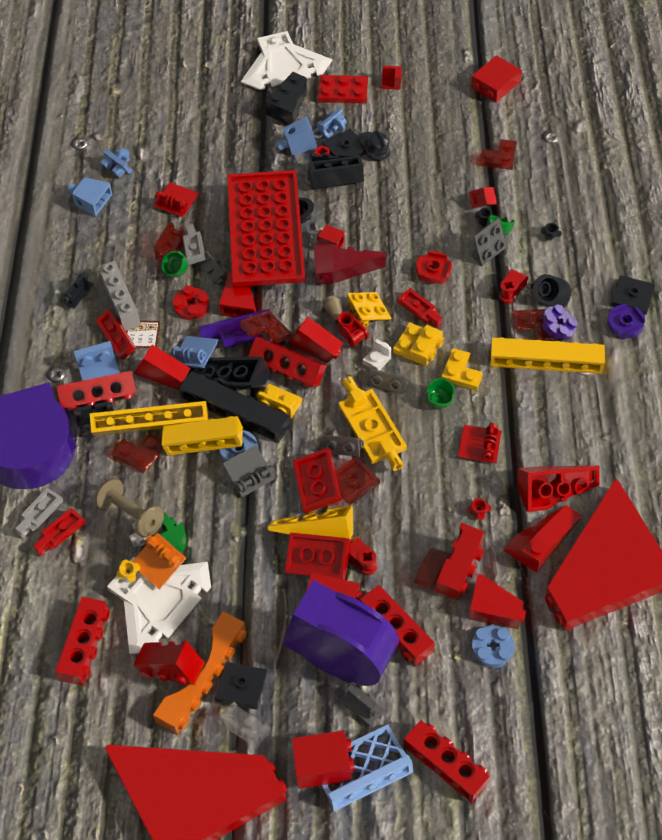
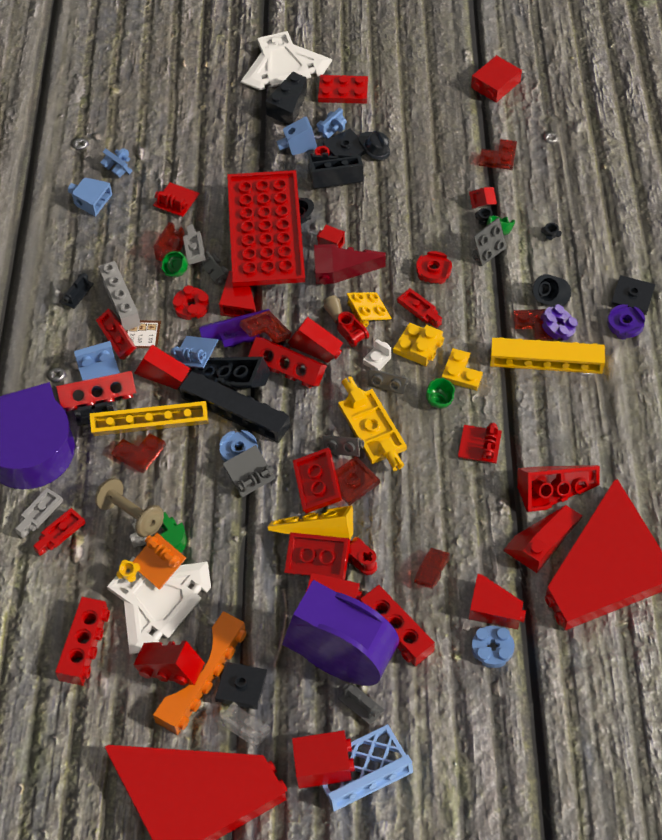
(202, 436): yellow brick -> none
(280, 399): yellow bracket -> none
(391, 77): red panel -> none
(461, 562): red wedge -> none
(468, 787): red brick -> none
(479, 503): red plate -> none
(512, 286): red piece -> none

